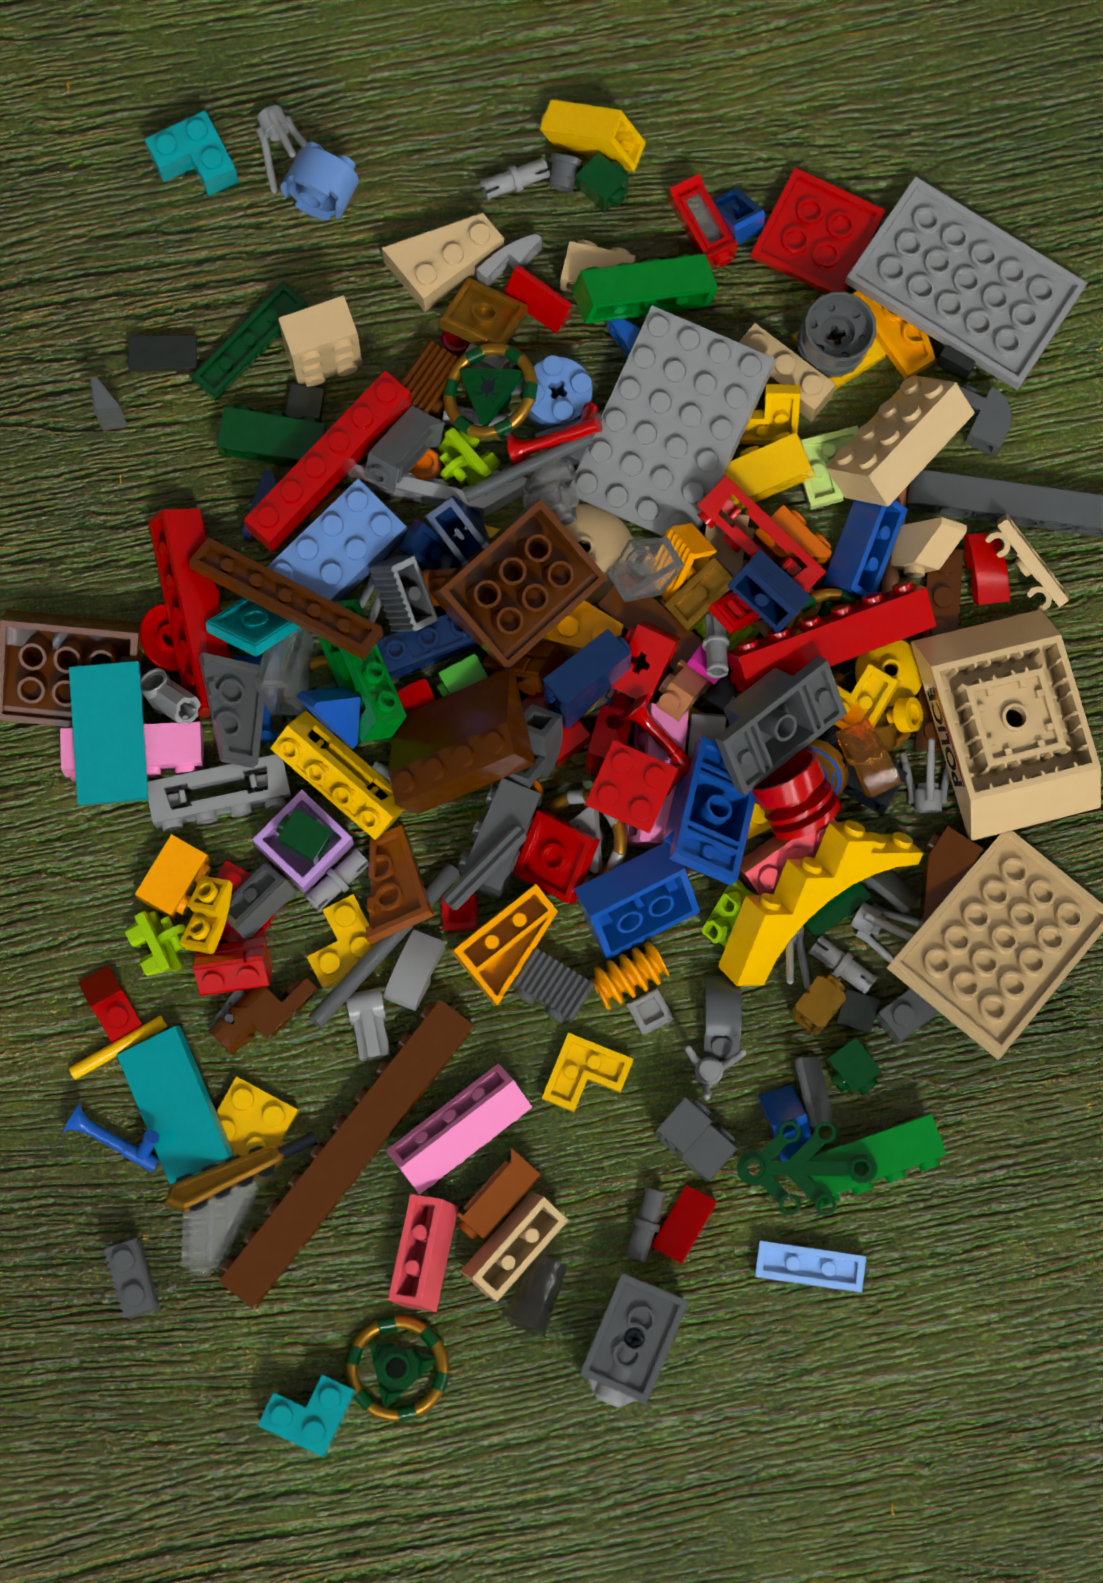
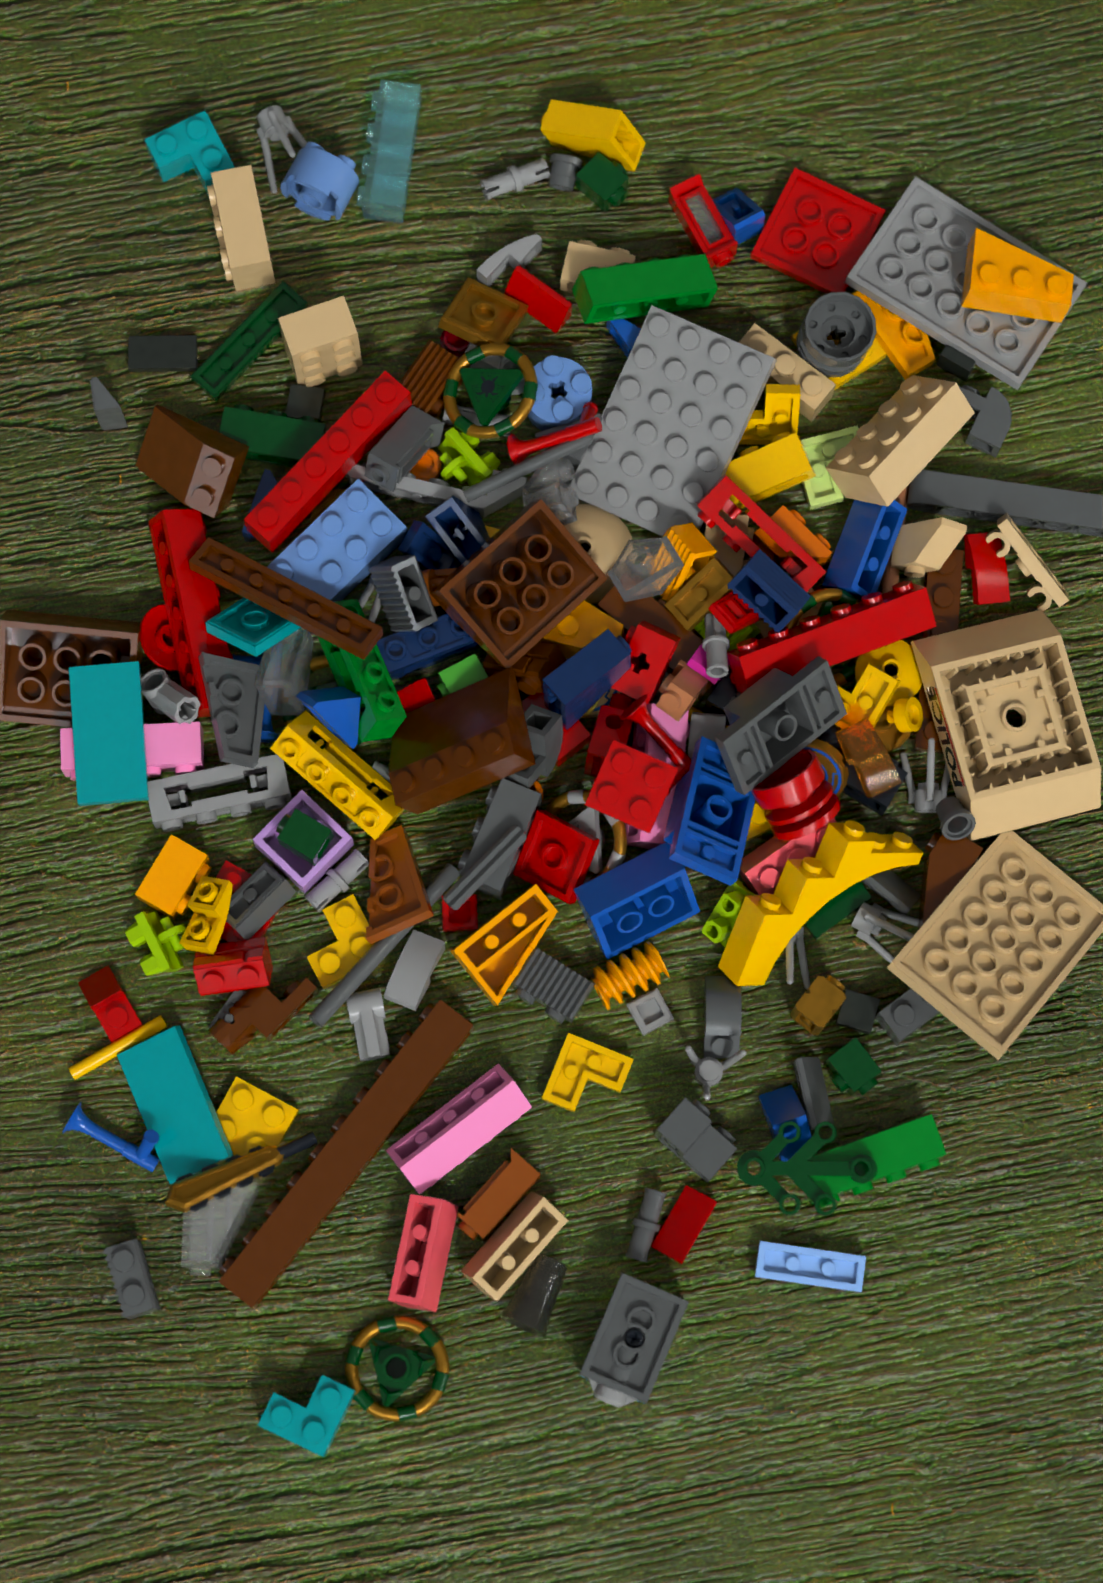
(191, 461): none -> reddish brown slope
(240, 228): none -> tan brick
(391, 151): none -> clear light blue brick
(442, 258): tan wedge -> none
(843, 964): light grey pin -> none
(954, 819): none -> dark grey piece
(1013, 281): none -> light orange wedge

